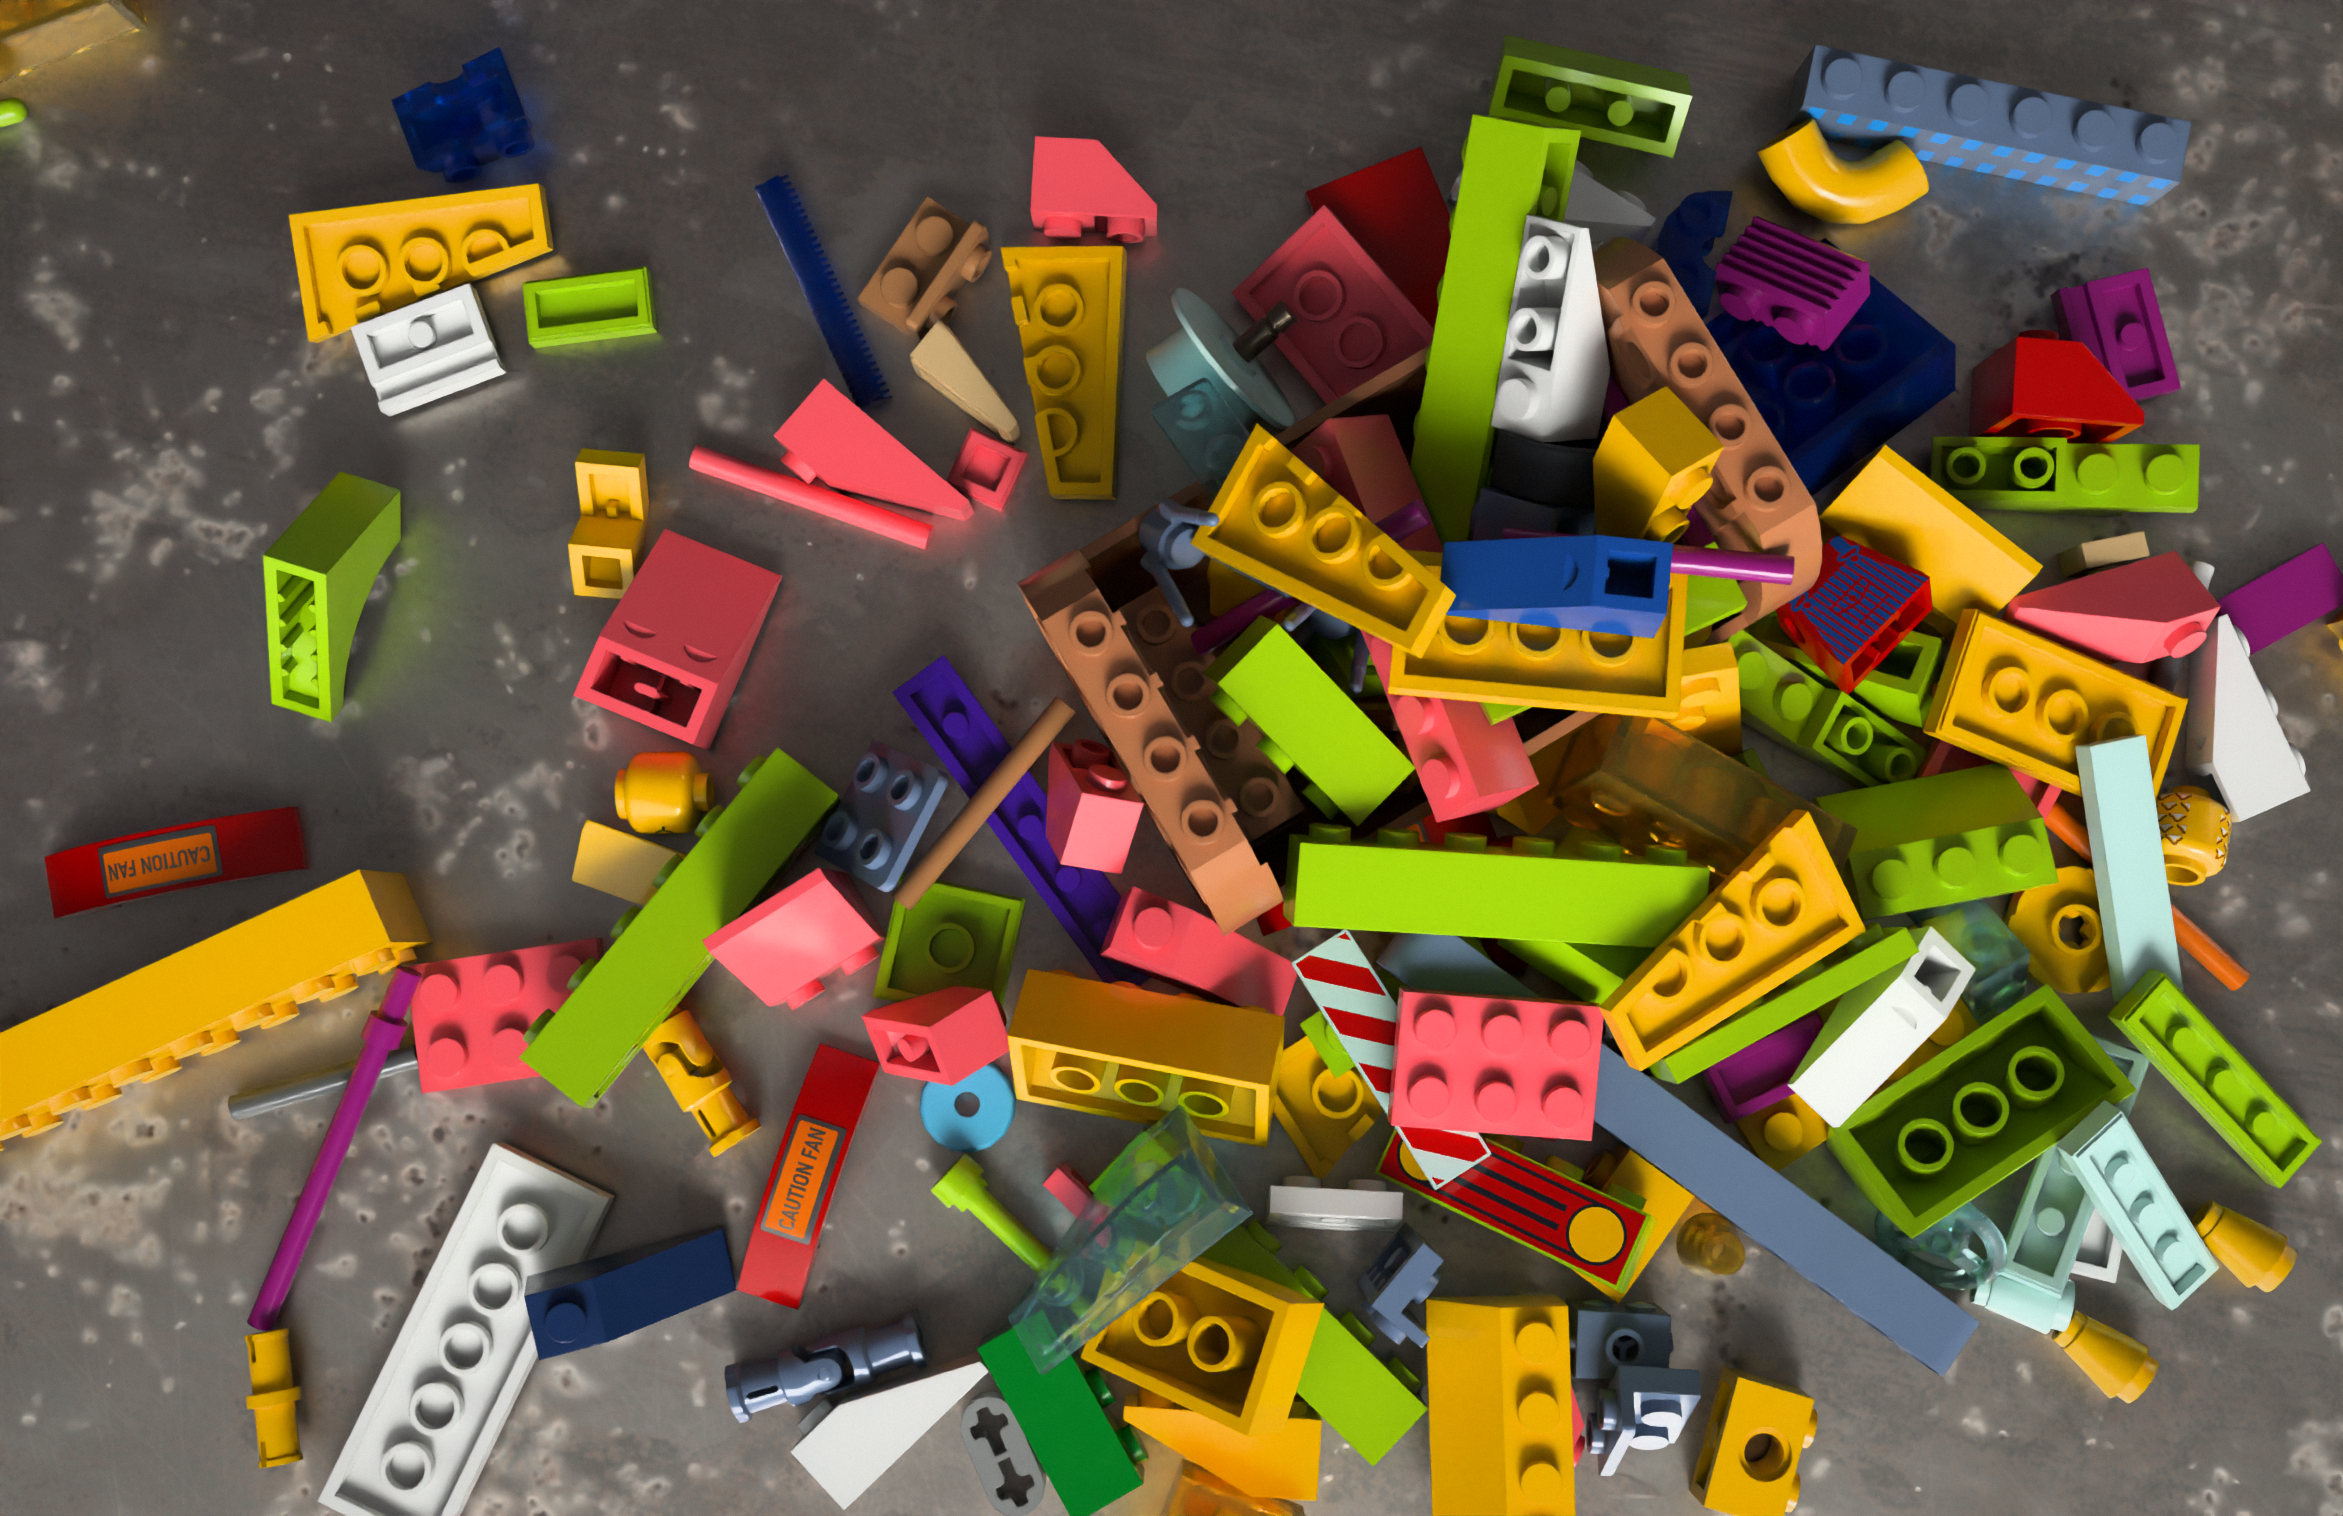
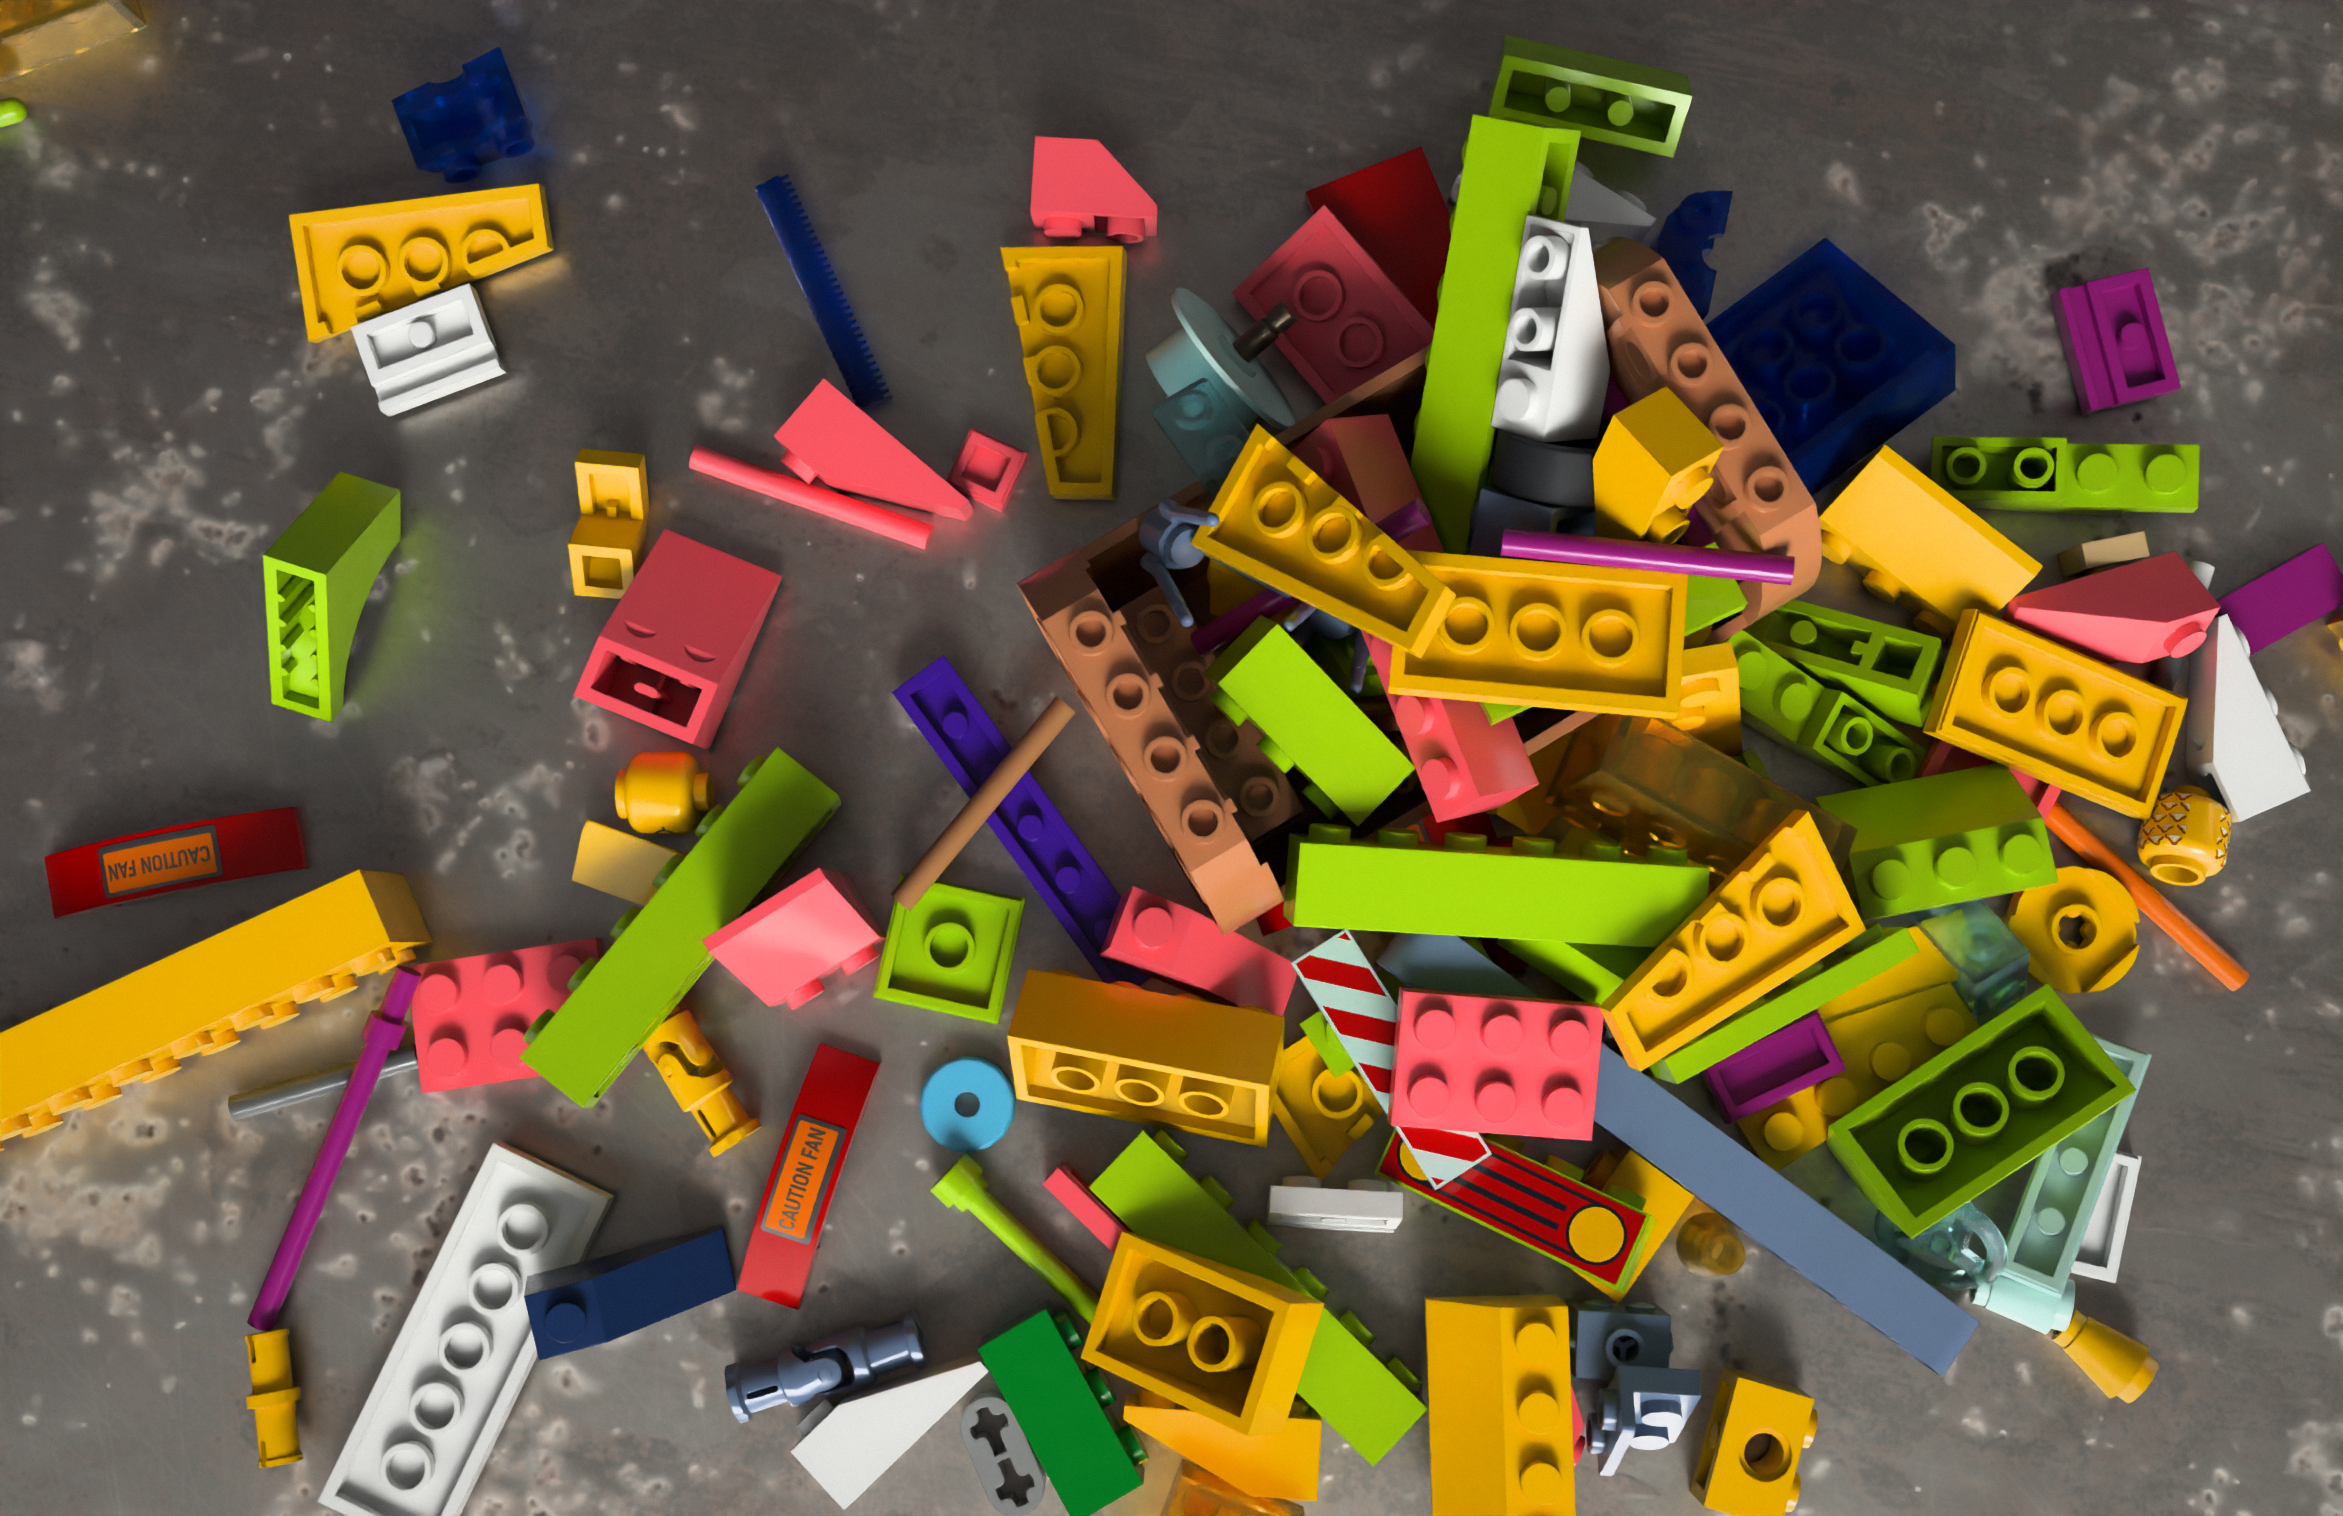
(589, 307): lime tile -> none
(882, 815): sand blue bracket -> none
(927, 270): medium nougat bracket -> none
(939, 1034): coral slope -> none
(954, 374): tan slope -> none
(1090, 806): coral slope -> none
(1140, 1228): clear light blue wedge -> none
(1399, 1275): sand blue bracket -> none
(1562, 582): blue slope -> none
(1791, 283): magenta brick -> none
(1841, 188): yellow cylinder -> none
(1855, 610): red torso -> none
(1880, 1027): white slope -> none
(1990, 126): sand blue brick -> none
(2049, 391): red slope -> none
(2128, 861): light aqua tile -> none
(2137, 1205): light aqua tile -> none
(2214, 1078): lime tile -> none
(2245, 1246): yellow cone -> none

